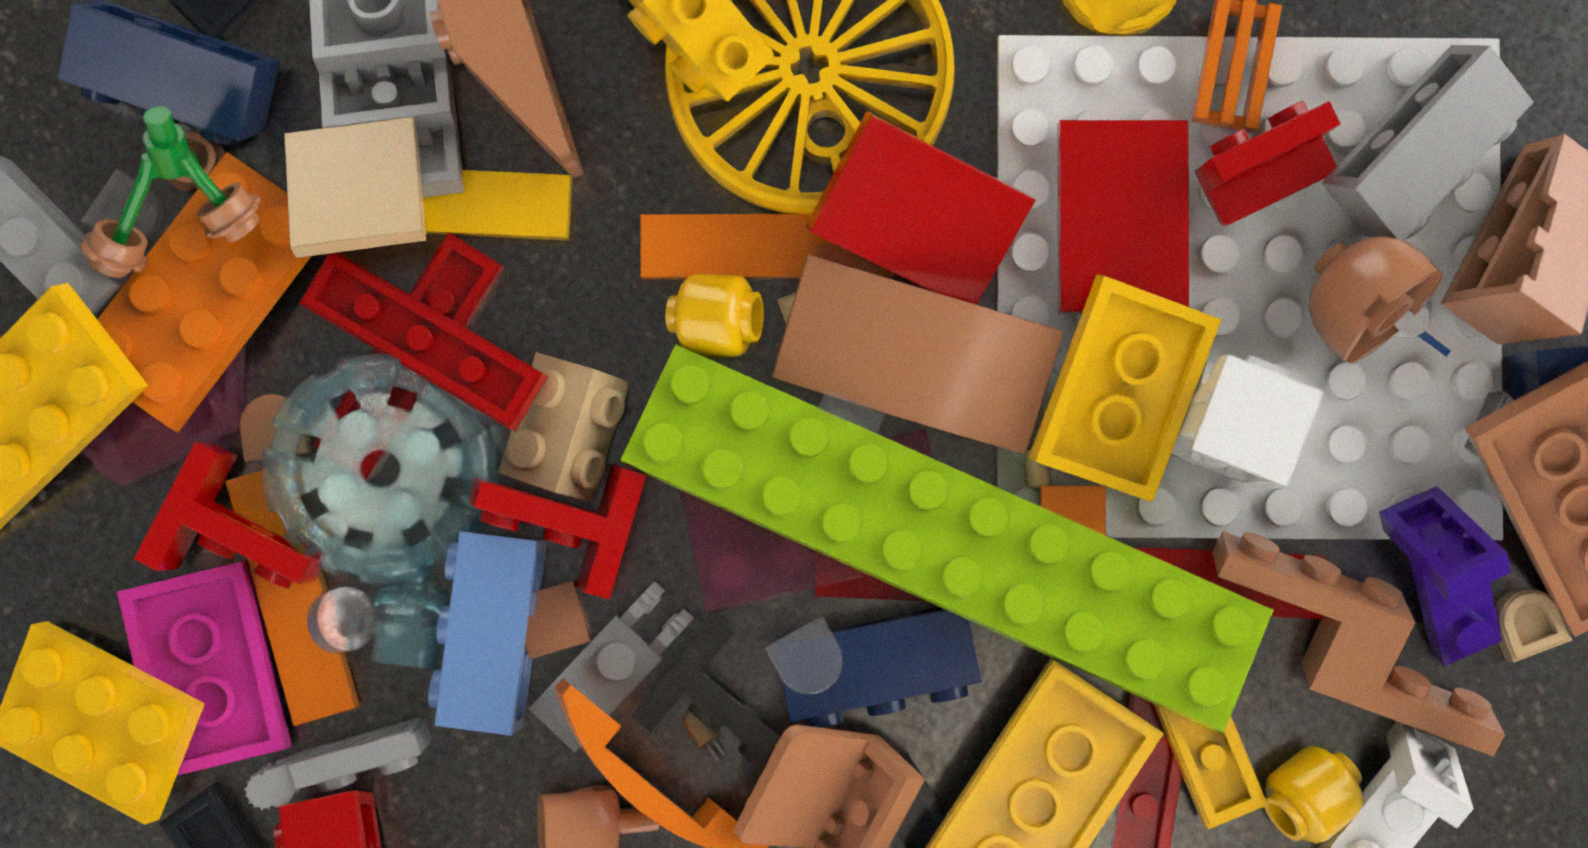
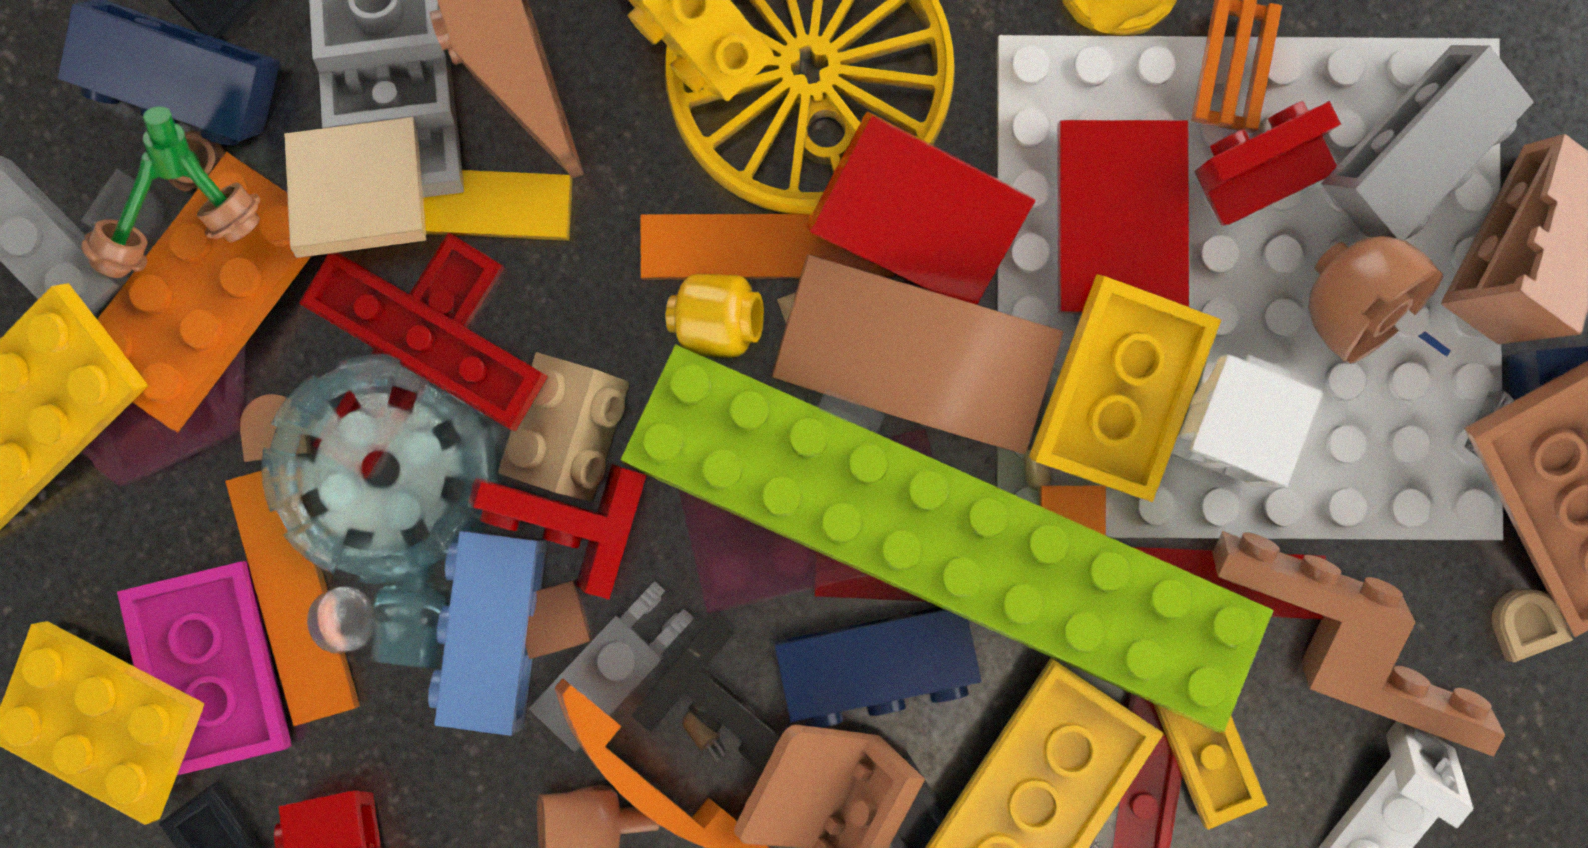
(193, 510): red bracket -> none
(336, 762): light grey hinge -> none
(807, 657): clear tile -> none
(1314, 794): yellow head -> none
(1451, 572): dark purple bracket -> none

